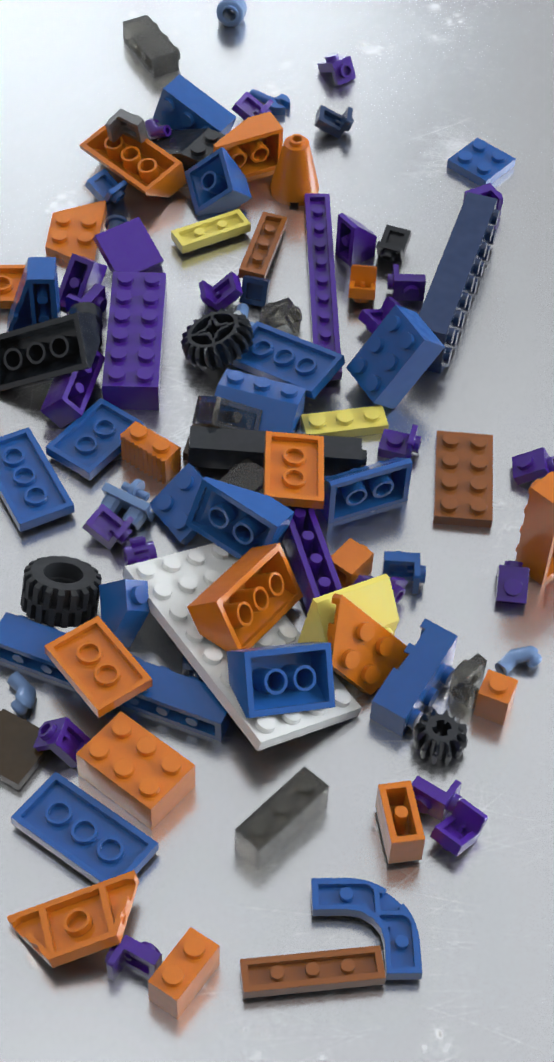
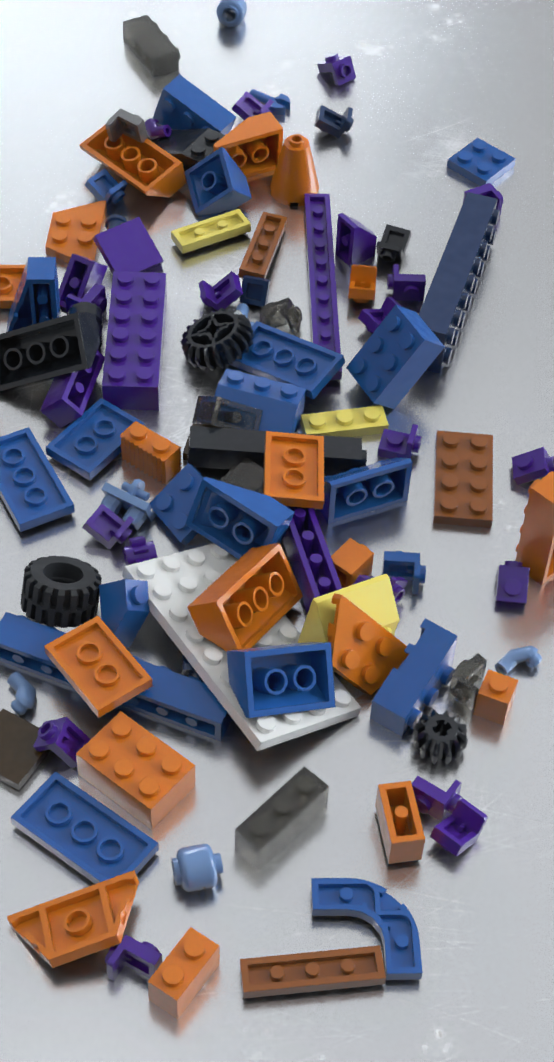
(196, 867): none -> medium blue head

